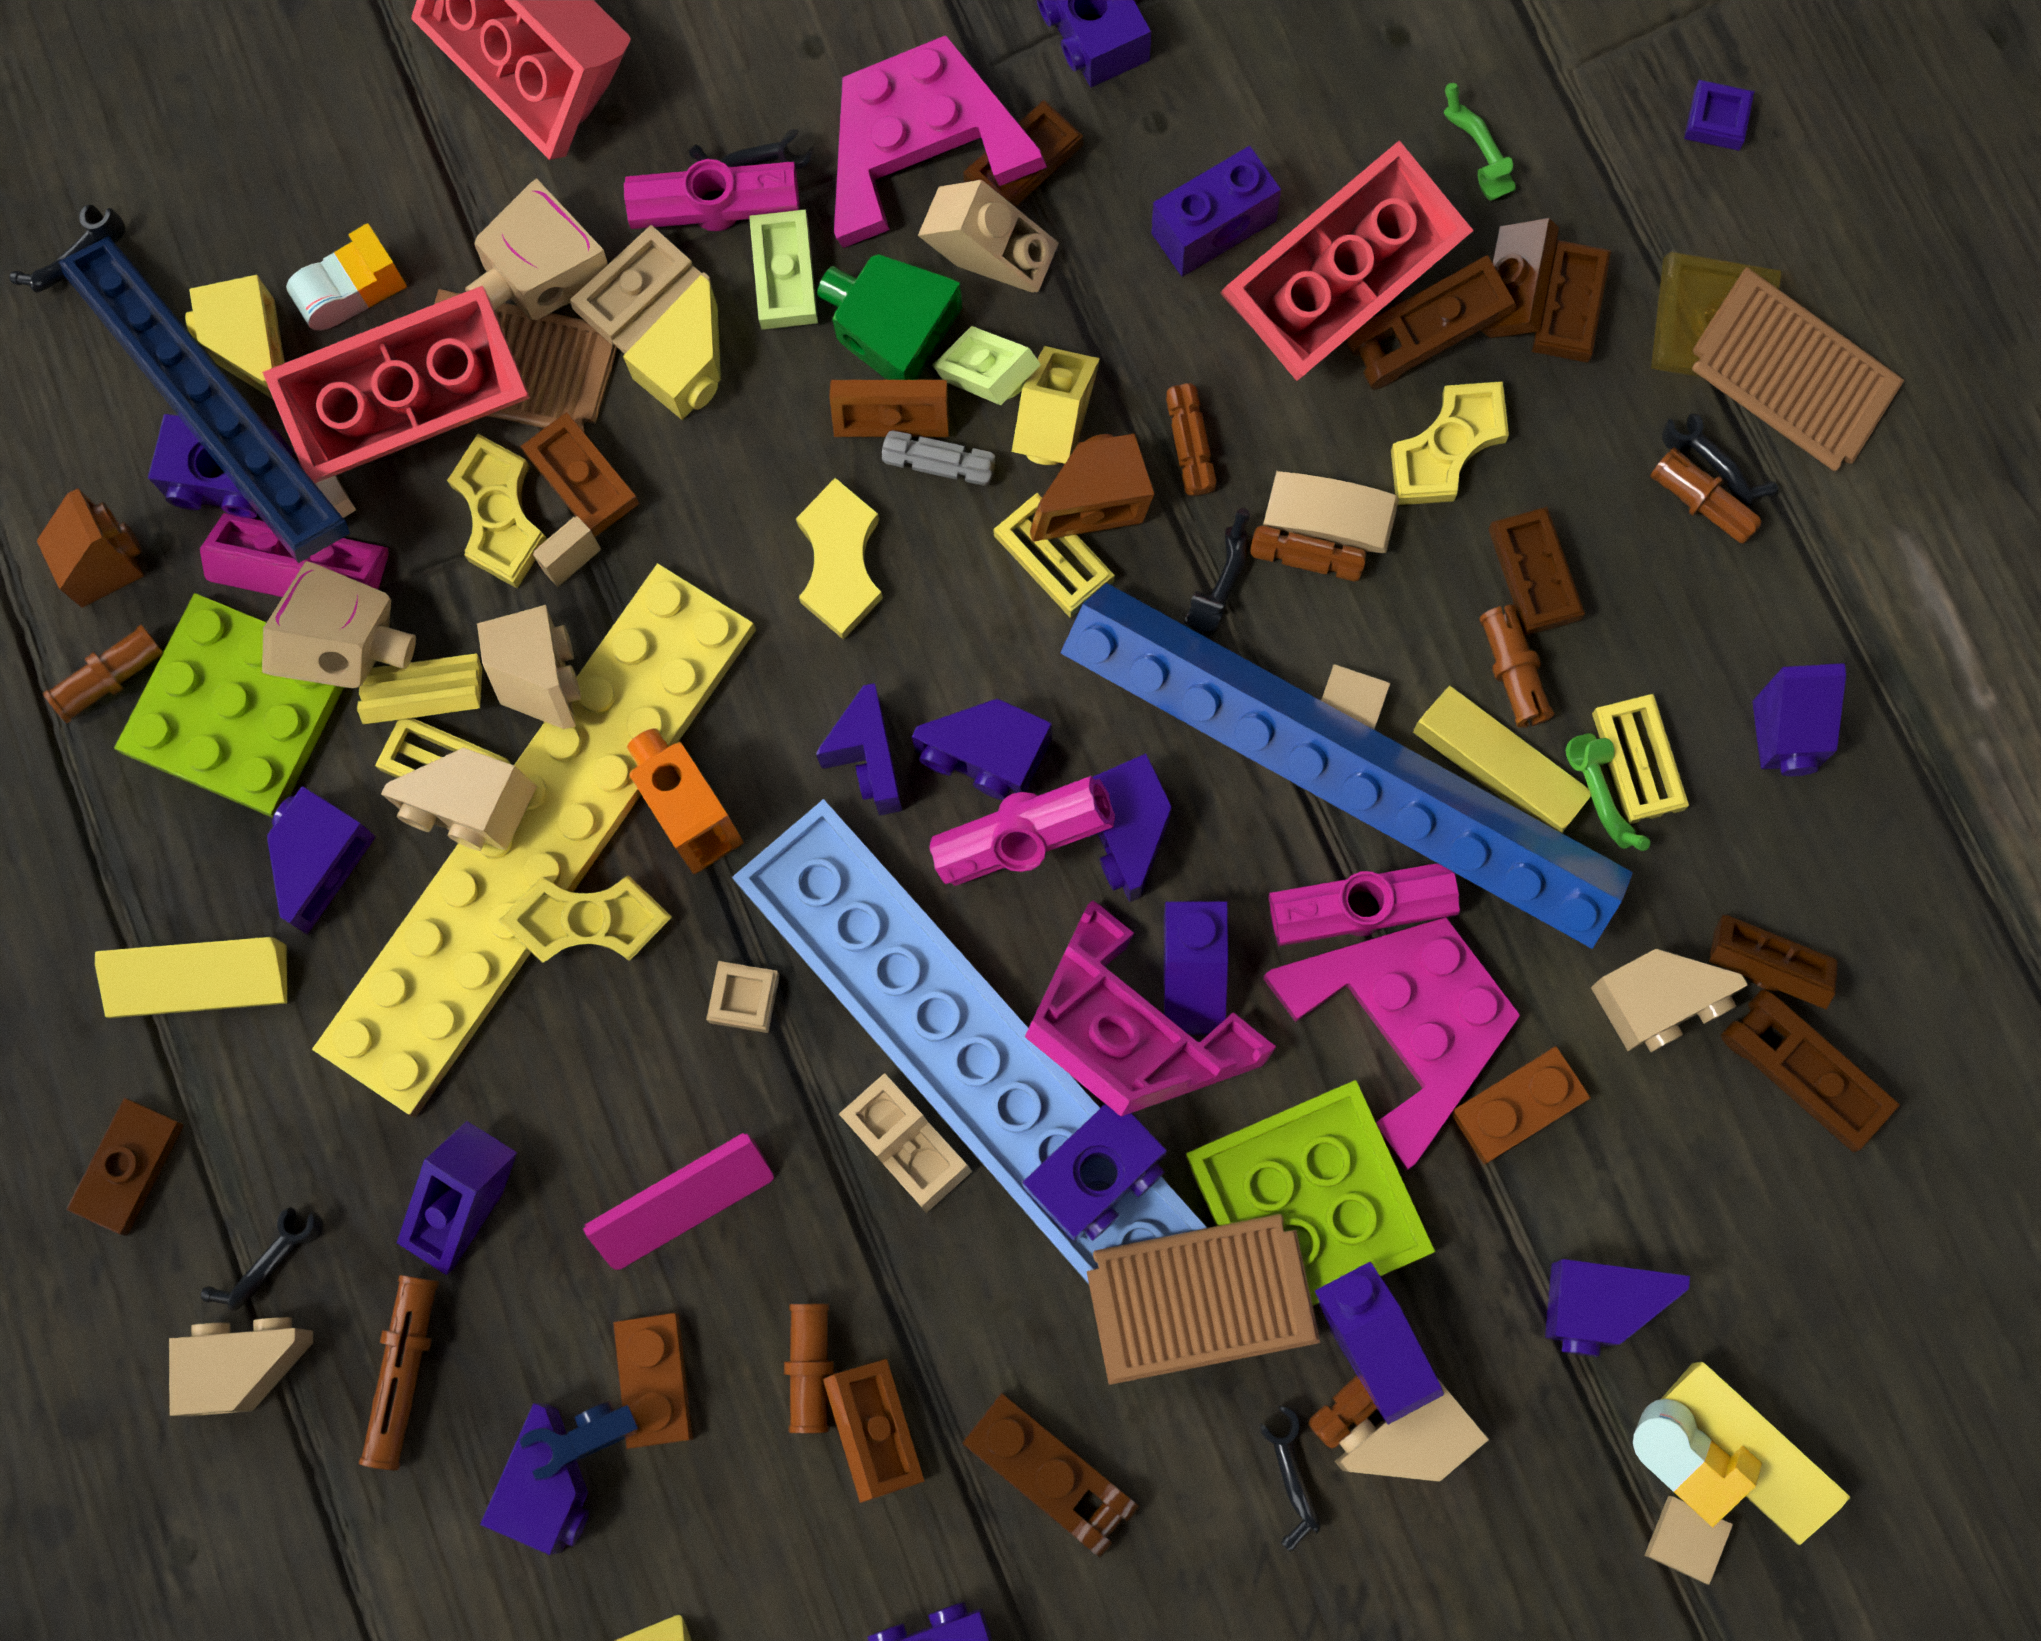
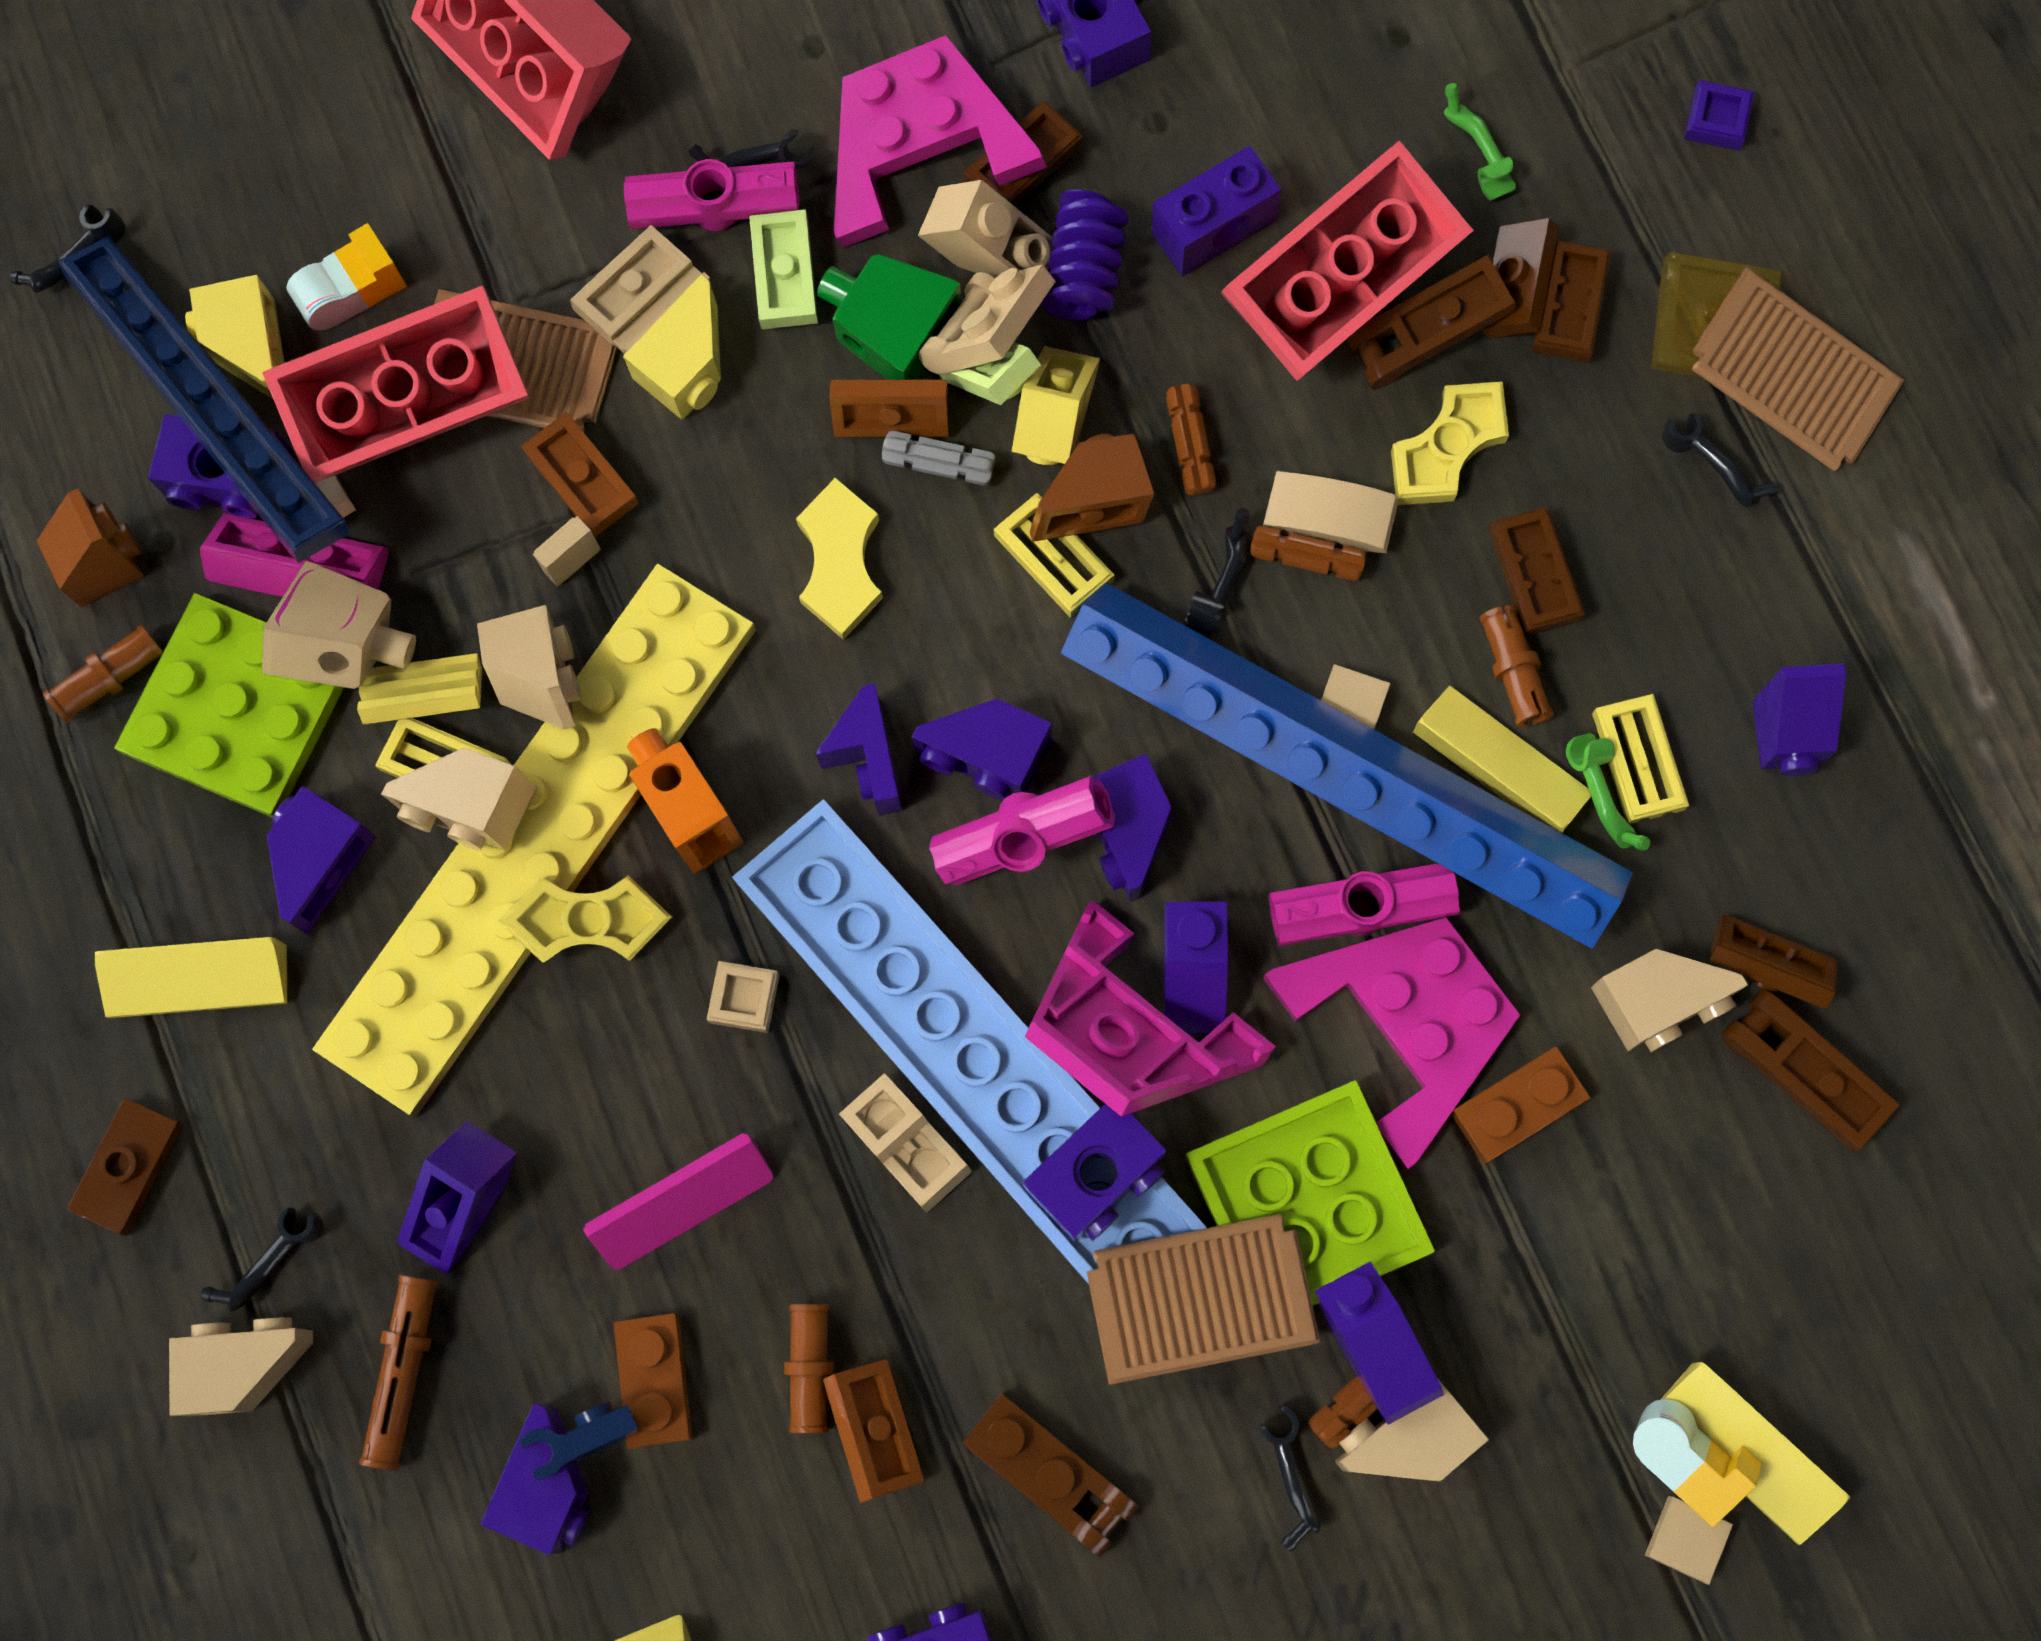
(501, 534): light yellow tile -> none
(536, 254): tan torso -> none
(987, 319): none -> tan plate
(1084, 255): none -> dark purple piece
(1604, 1303): dark purple slope -> none
(1705, 495): dark orange axle -> none

